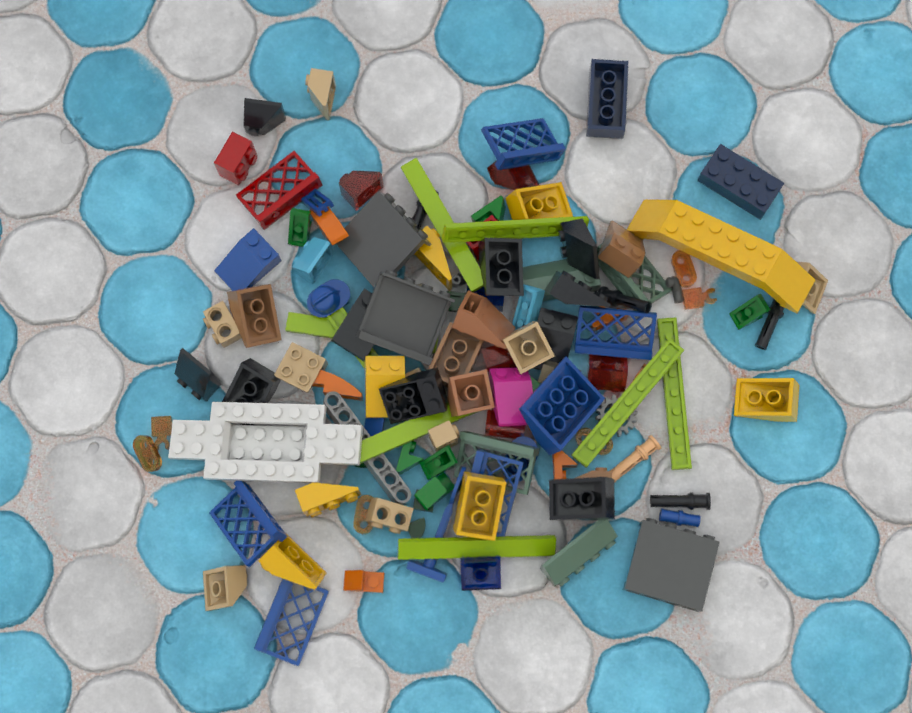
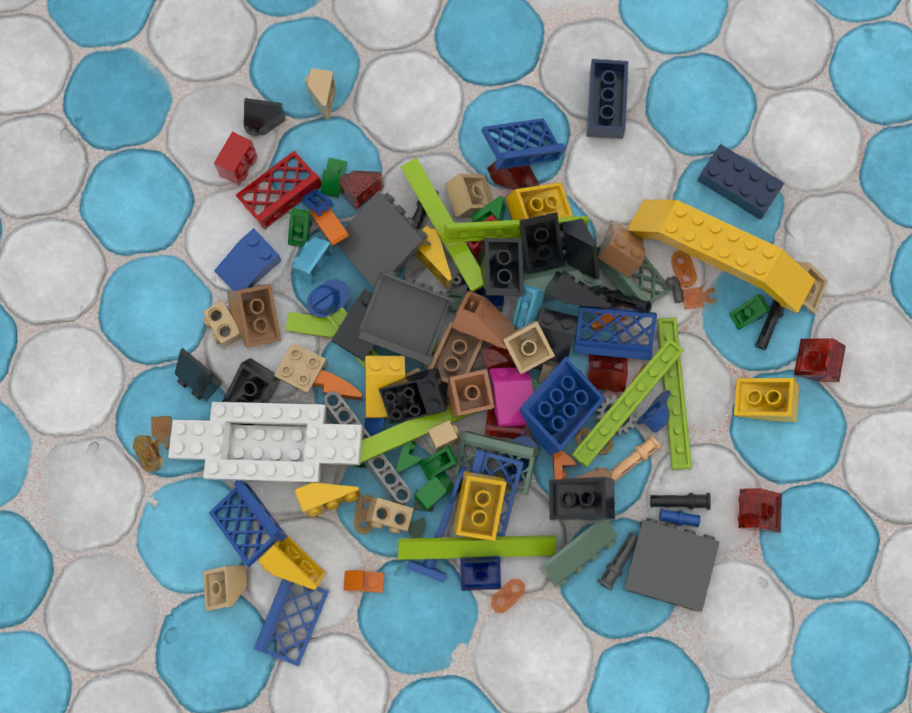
(331, 177): none -> green slope
(468, 194): none -> tan slope
(508, 595): none -> clear orange plate
(541, 243): none -> black slope
(614, 568): none -> dark grey pin
(657, 413): none -> blue piece
(760, 510): none -> clear red slope
(820, 359): none -> clear red slope

